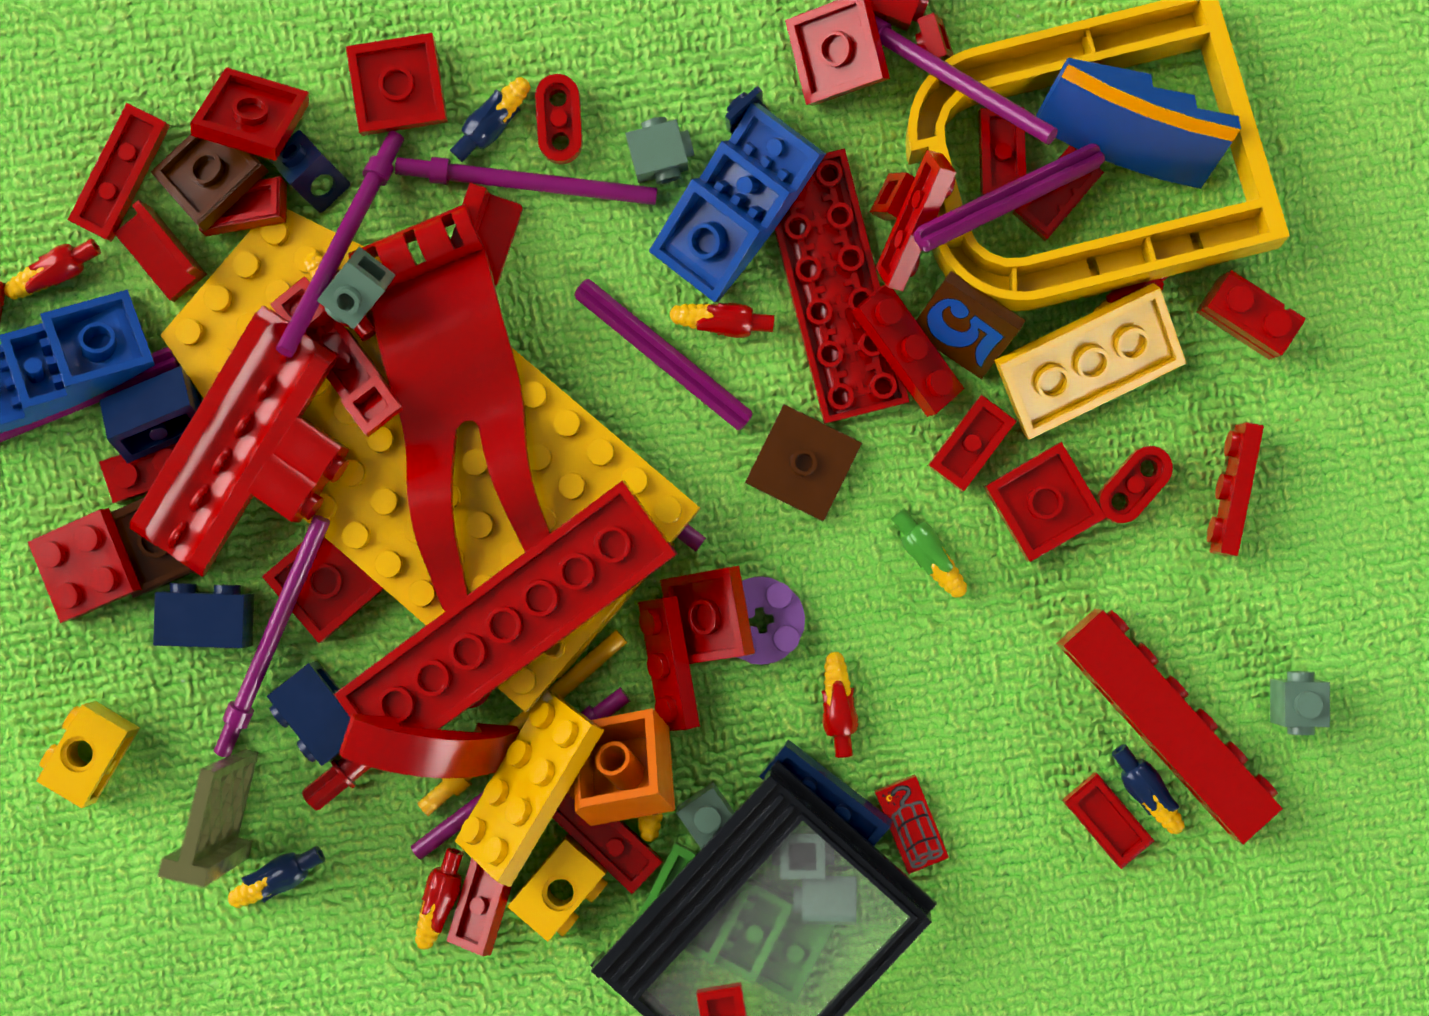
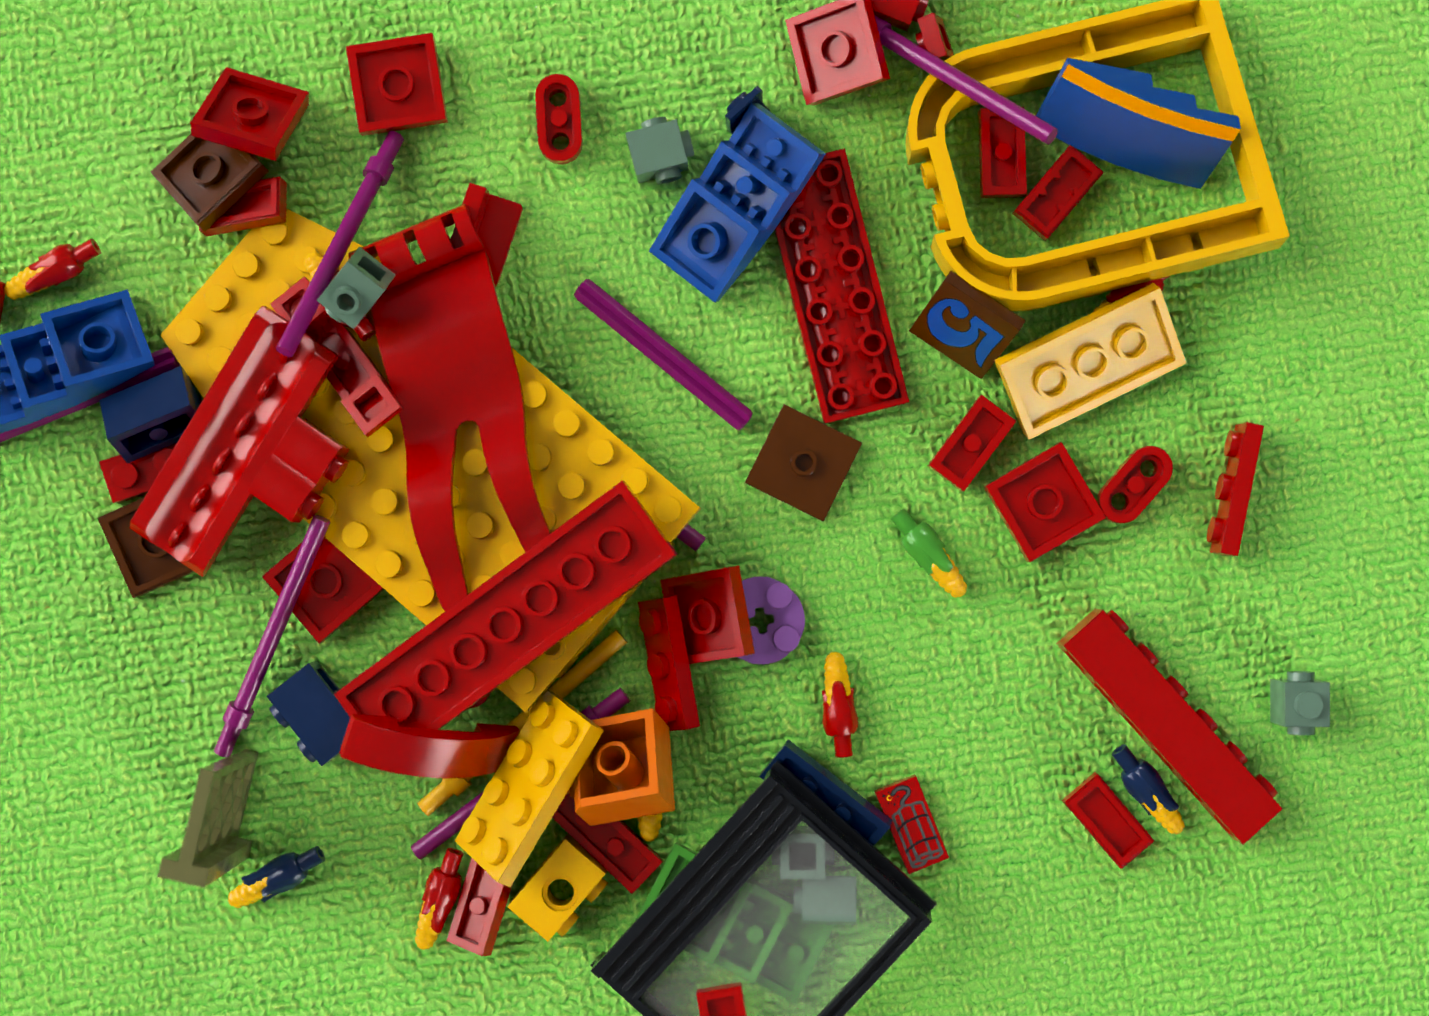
(84, 565): red plate -> none
(109, 739): yellow brick -> none
(119, 172): red plate -> none
(160, 252): red panel -> none
(203, 618): dark blue brick -> none
(302, 163): dark blue bracket -> none
(333, 782): red axle -> none
(442, 171): magenta bar -> none
(491, 118): dark blue piece -> none
(704, 813): sand green brick -> none
(722, 318): red piece -> none
(892, 196): red plate -> none
(908, 350): red plate -> none
(922, 204): red plate -> none
(1008, 197): magenta axle -> none
(1250, 315): red brick -> none

